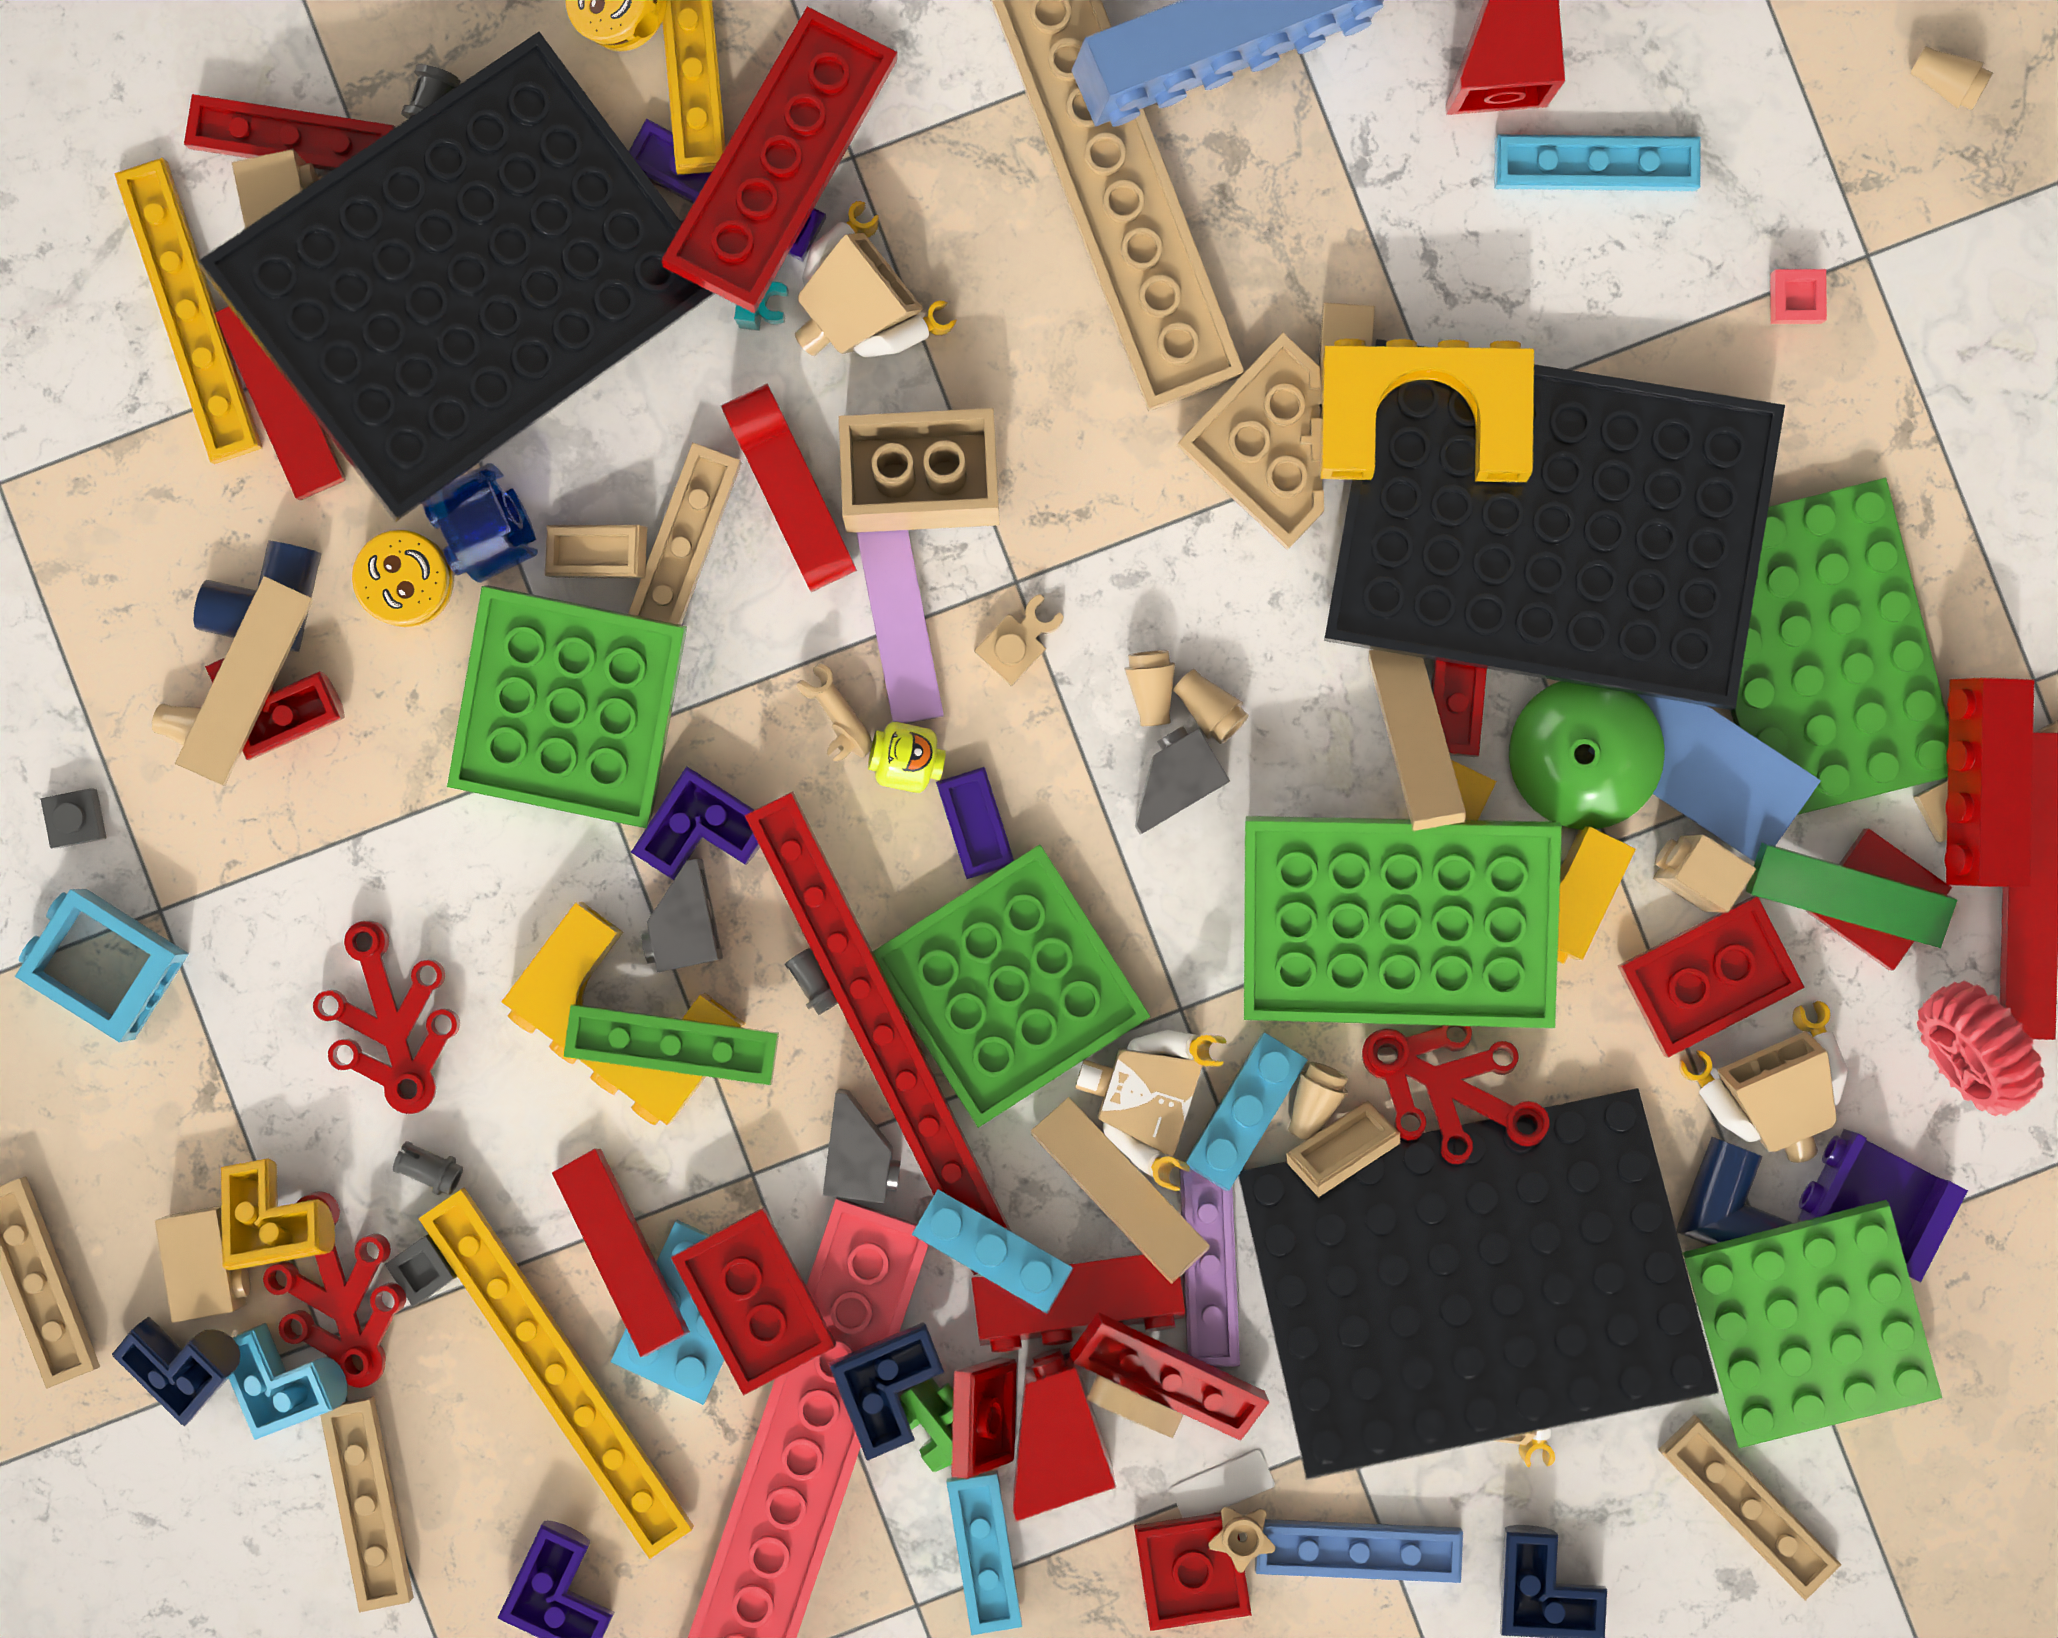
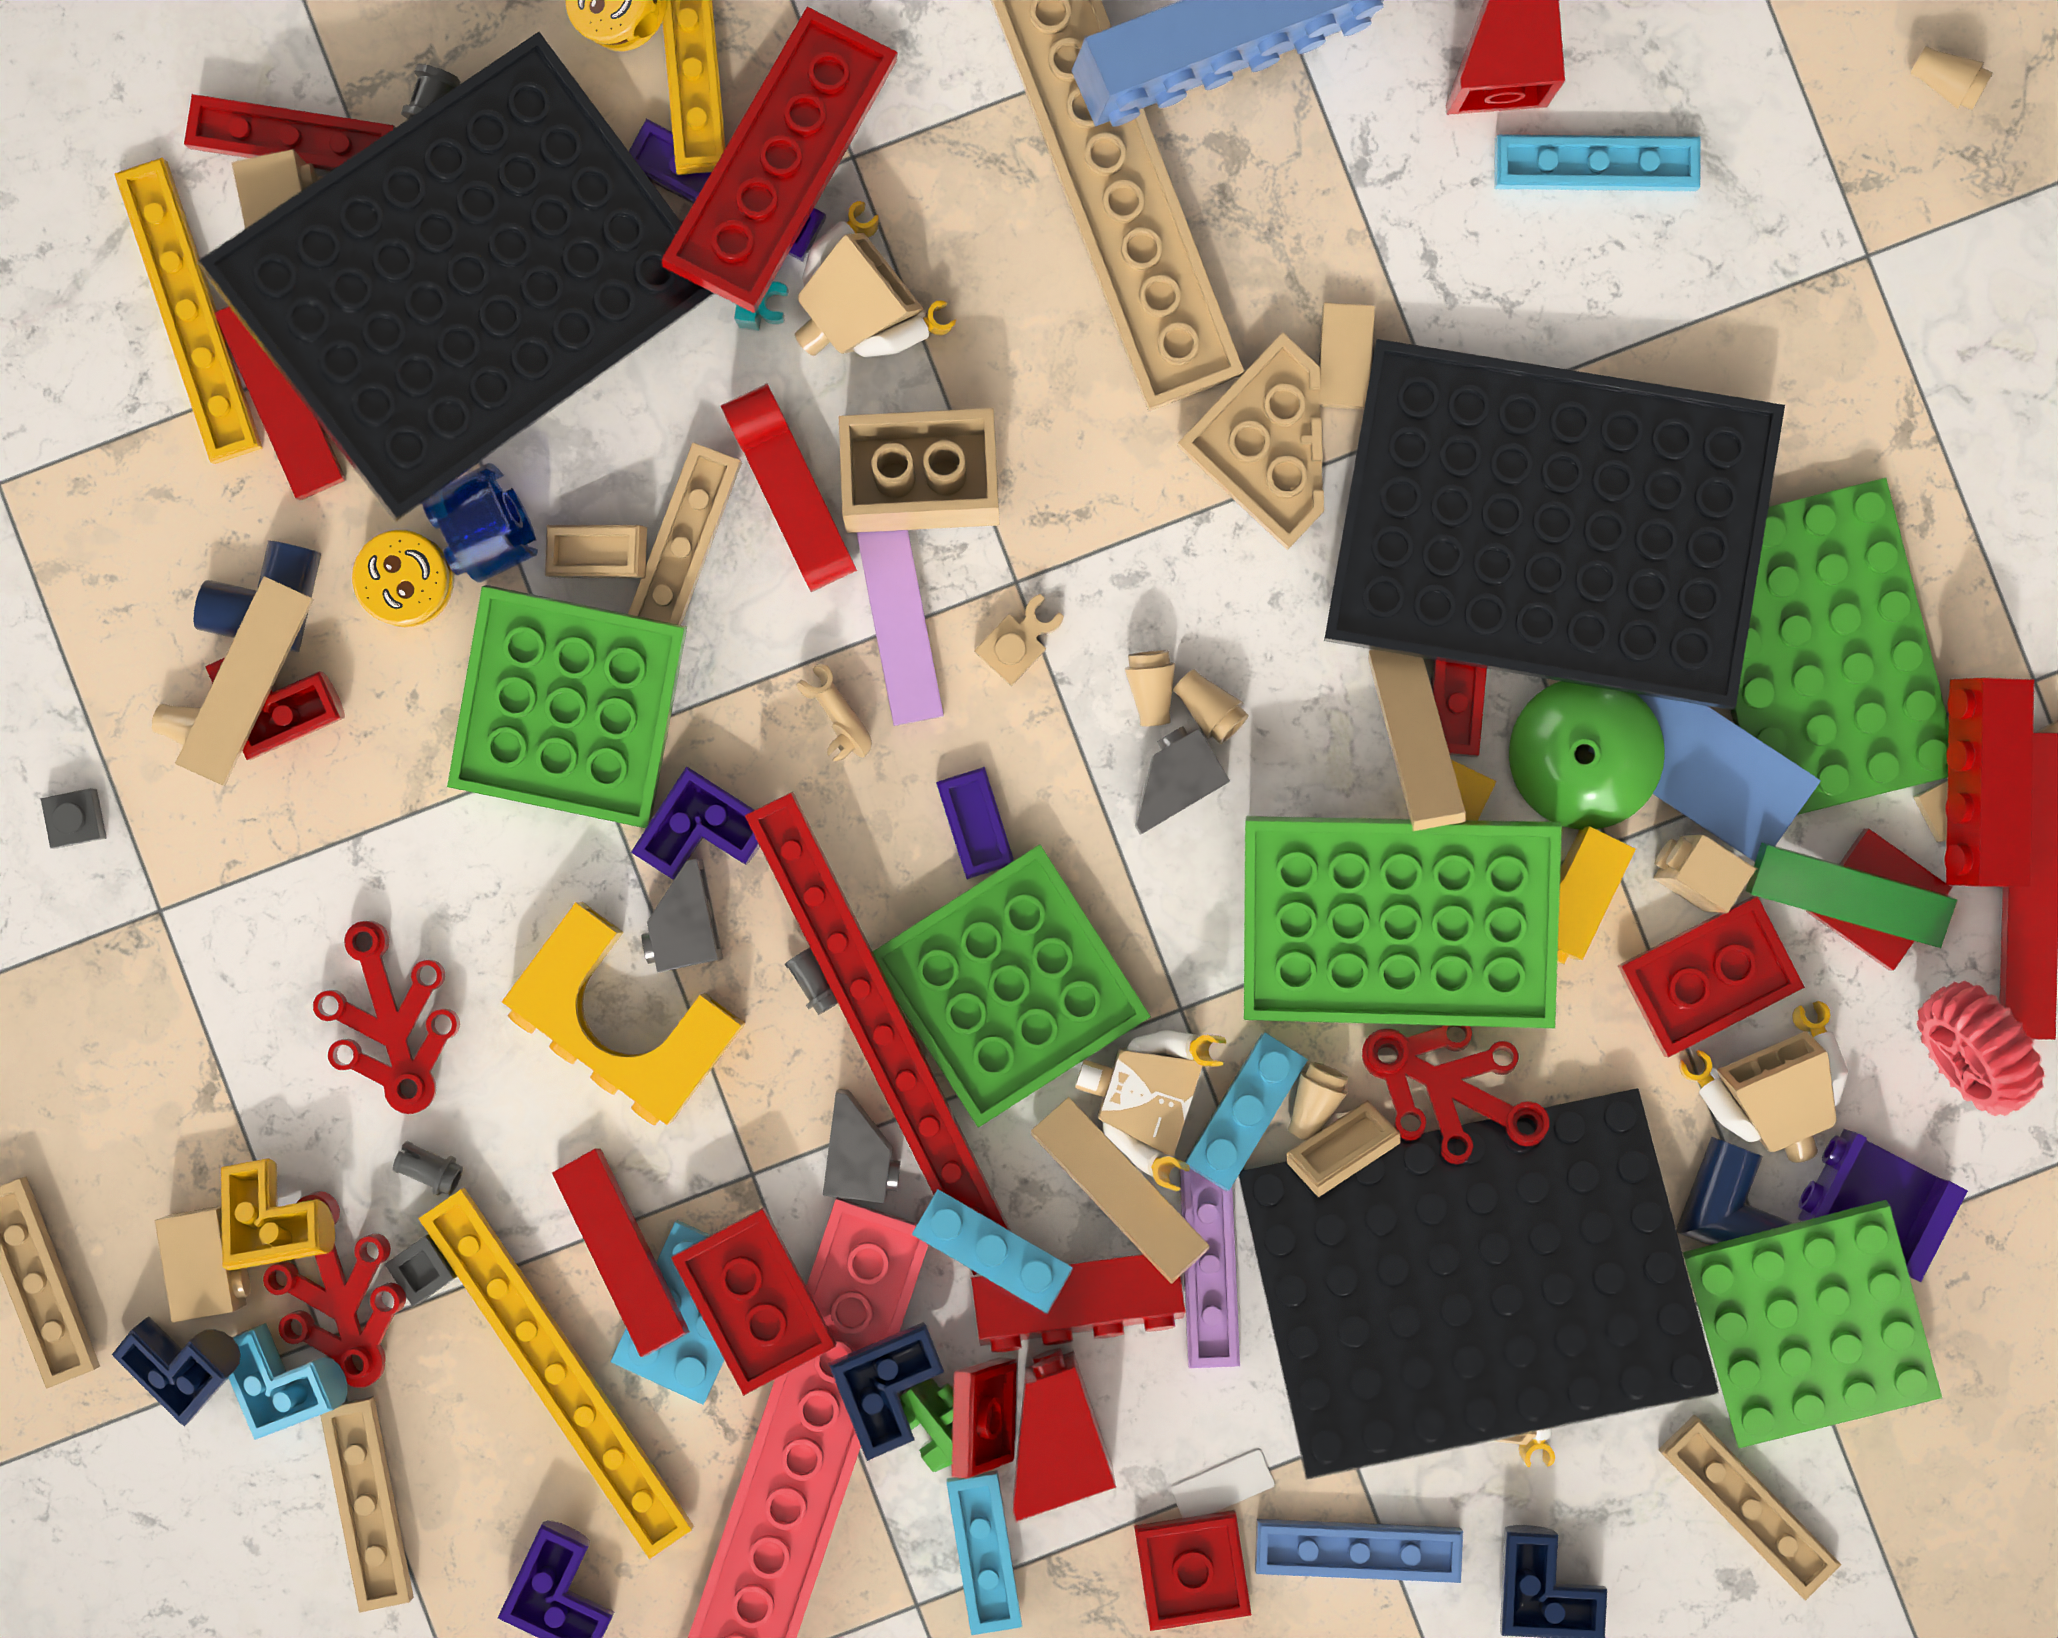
(145, 990): medium azure window -> none
(671, 1044): bright green plate -> none
(906, 757): neon yellow head -> none
(1134, 1406): tan beam -> none
(1169, 1376): red plate -> none
(1242, 1551): tan plate -> none
(1491, 380): yellow arch -> none
(1798, 296): coral plate -> none

